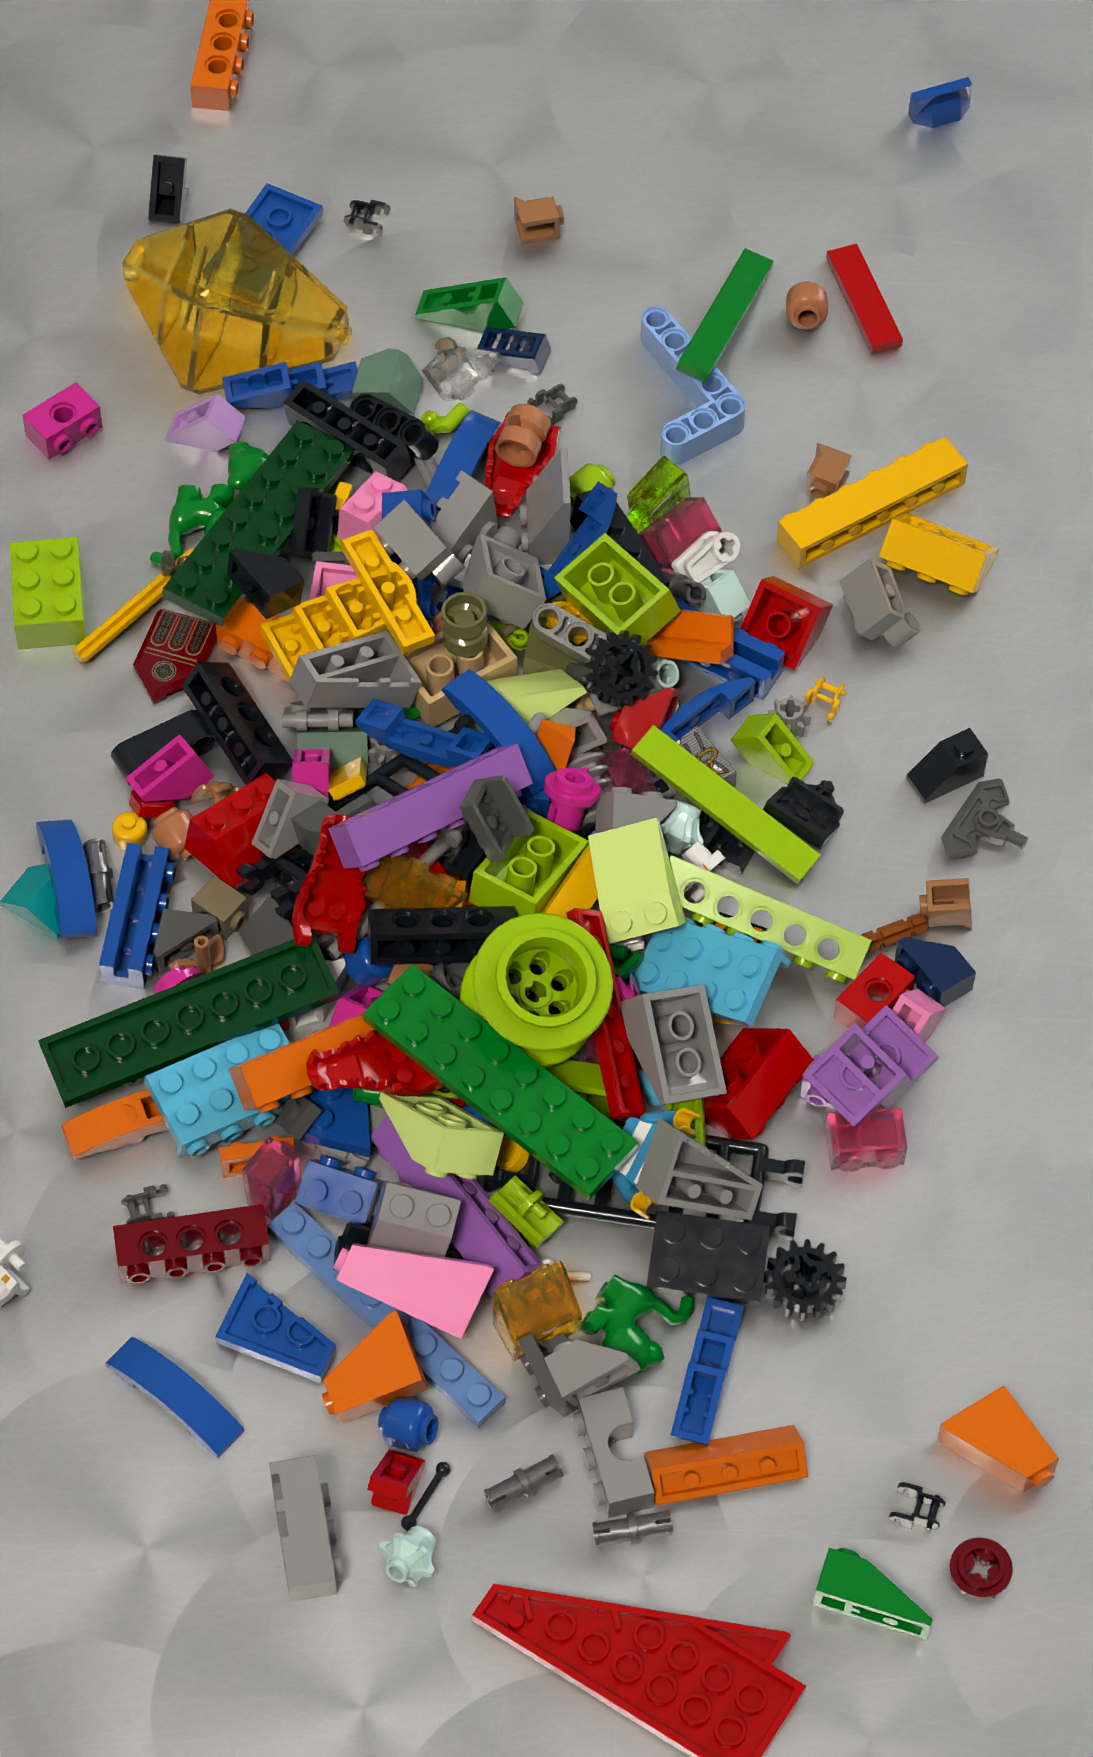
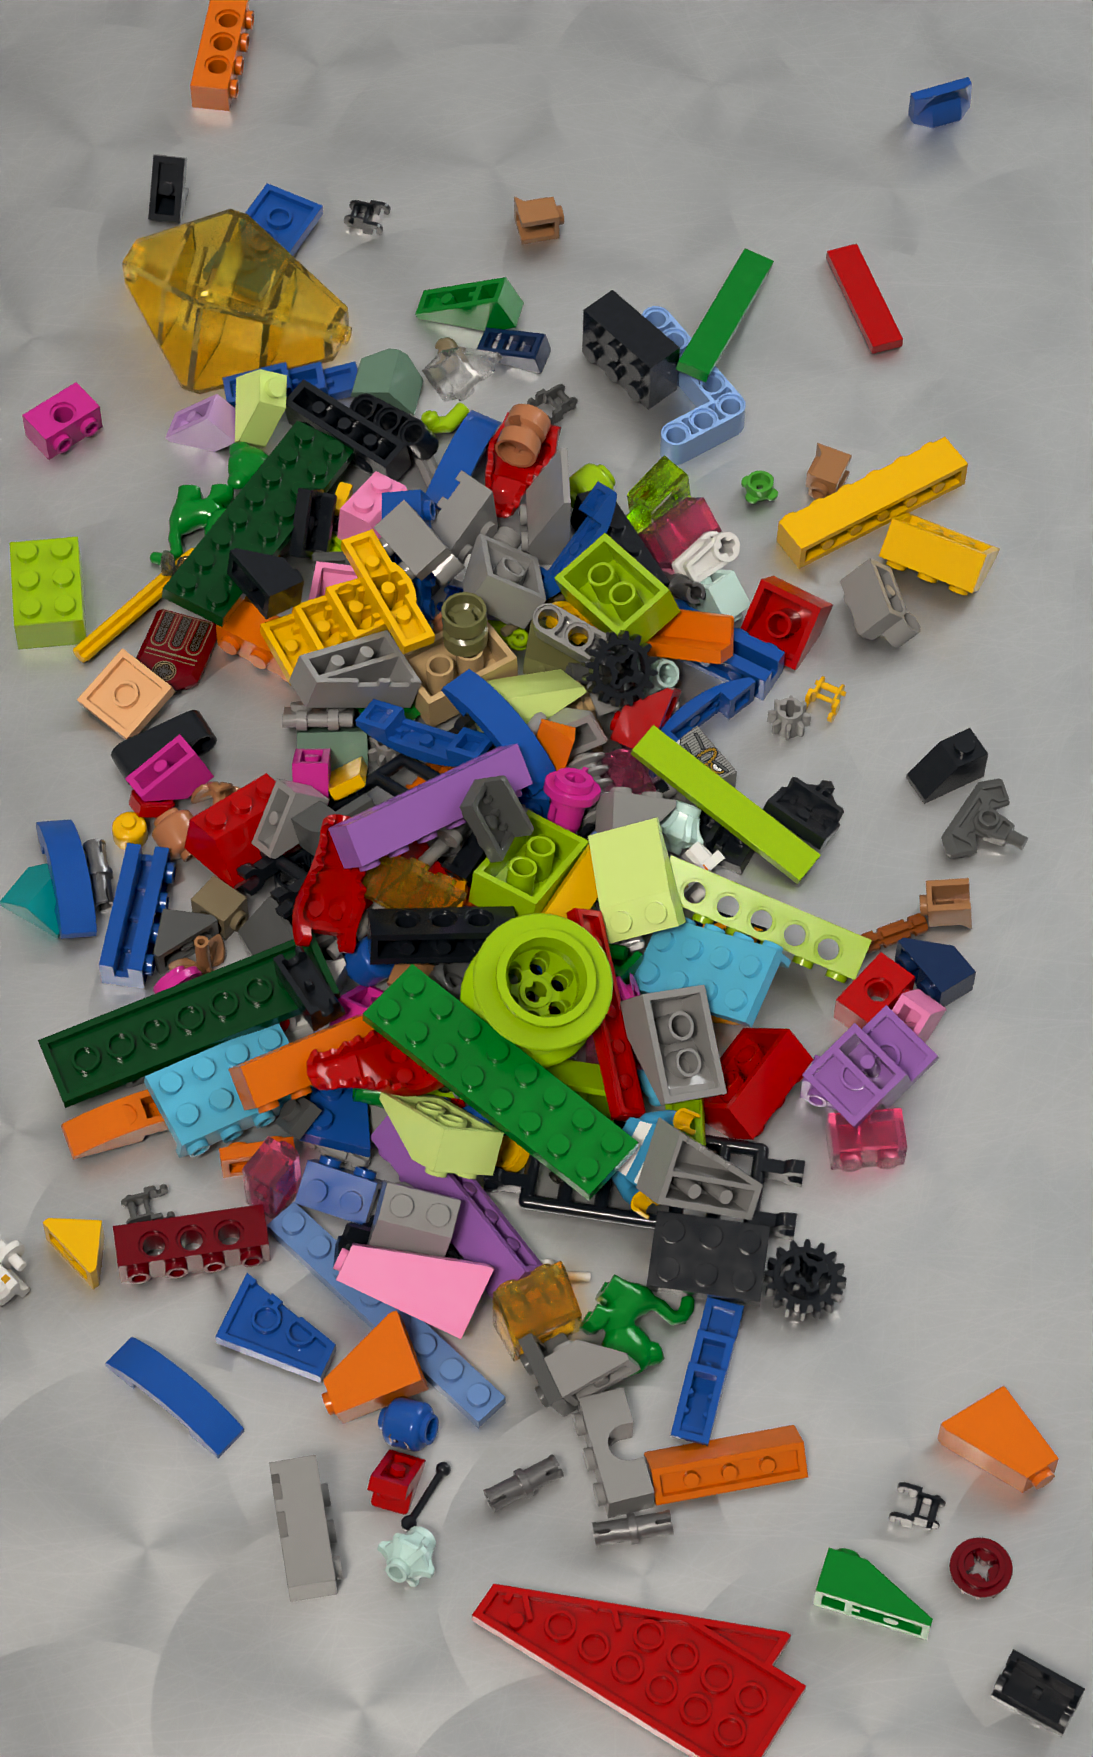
(79, 1244): none -> yellow slope
(126, 695): none -> light nougat plate
(236, 722): black brick -> none
(259, 406): none -> yellowish green slope
(308, 989): none -> black hinge
(526, 1211): lime hips -> none
(630, 349): none -> black brick
(756, 480): none -> bright green plate
(772, 747): lime slope -> none
(806, 305): nougat head -> none
(1037, 1693): none -> black hinge

